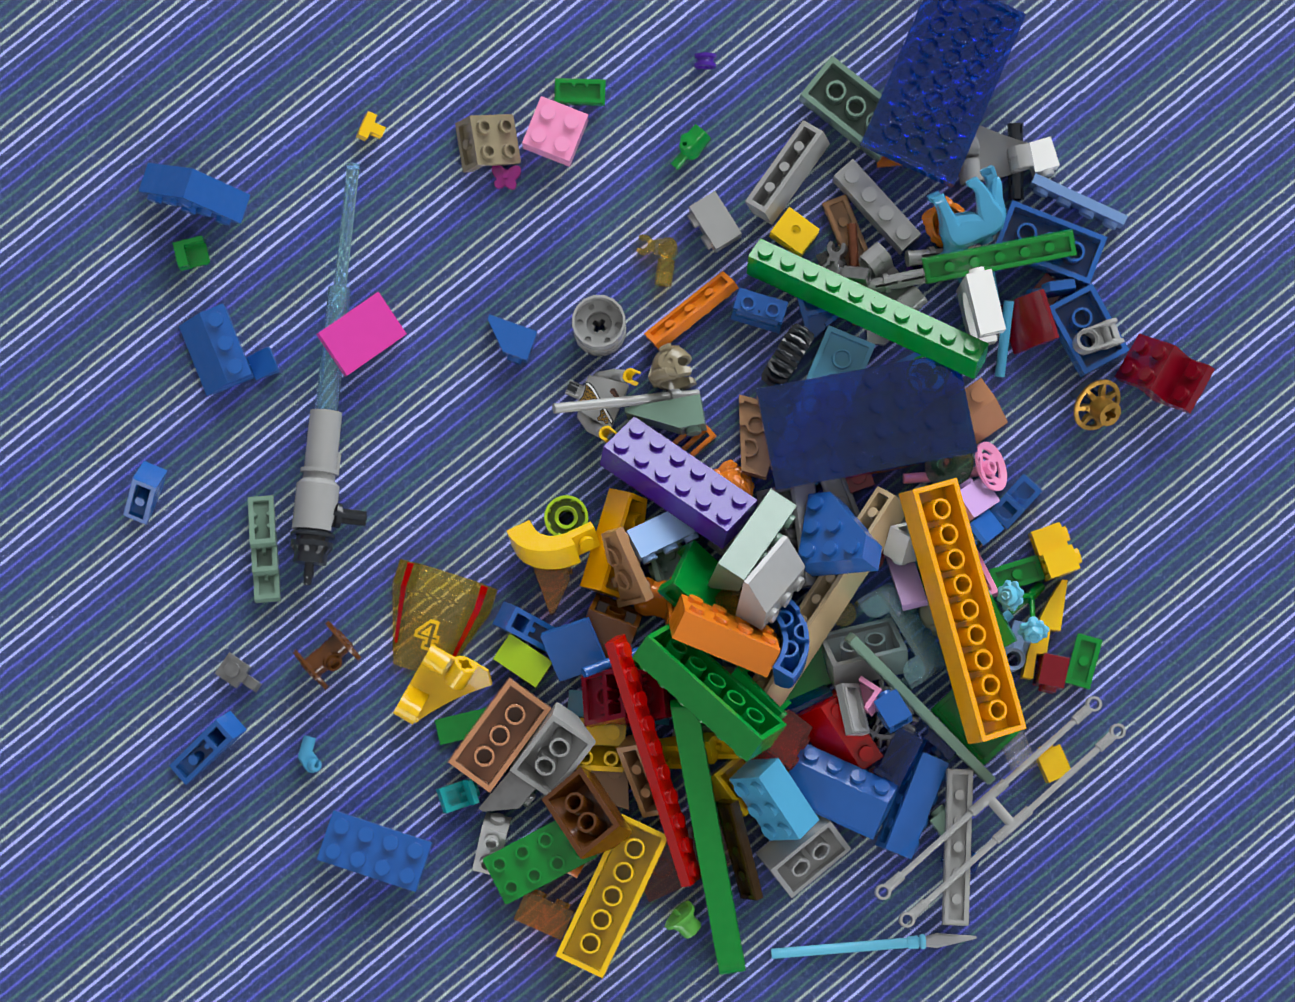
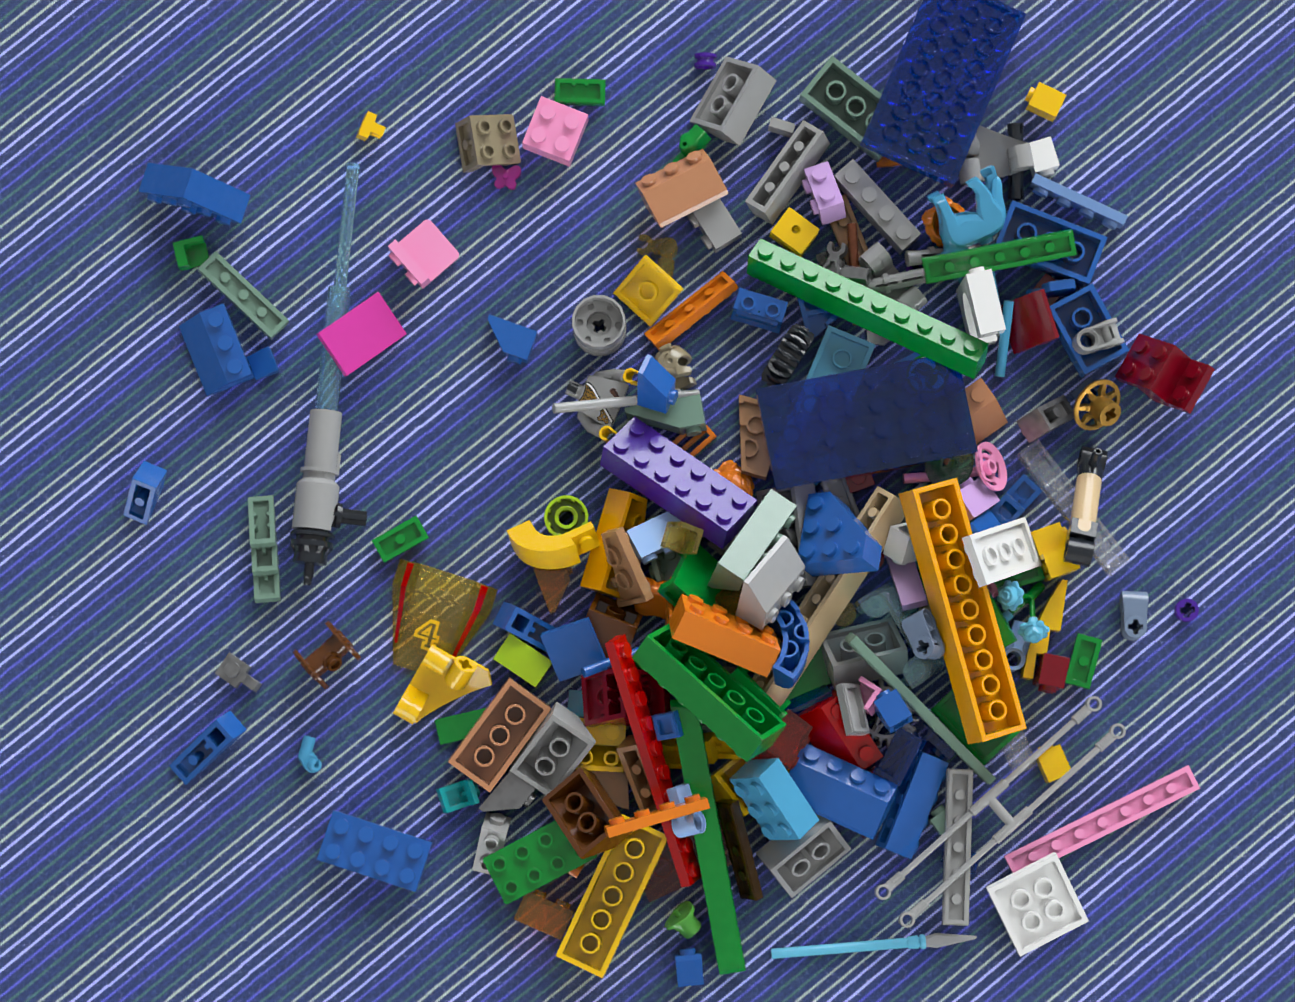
(243, 295): none -> sand green plate
(400, 539): none -> green plate
(423, 253): none -> bright pink bracket
(645, 818): none -> orange plate
(648, 290): none -> yellow tile
(655, 386): none -> blue slope
(667, 725): none -> blue tile
(681, 188): none -> nougat slope
(682, 537): none -> clear yellow panel
(688, 824): none -> light blue piece
(689, 967): none -> blue slope
(733, 100): none -> light grey slope
(781, 127): none -> light grey tile
(824, 192): none -> lavender brick
(923, 635): none -> sand blue piece
(1001, 552): none -> white plate
(1037, 904): none -> white plate
(1044, 101): none -> yellow brick
(1045, 418): none -> flat silver slope
(1061, 494): none -> clear plate
(1083, 524): none -> piece
(1106, 819): none -> bright pink plate
(1133, 609): none -> sand blue piece
(1191, 616): none -> dark purple bush

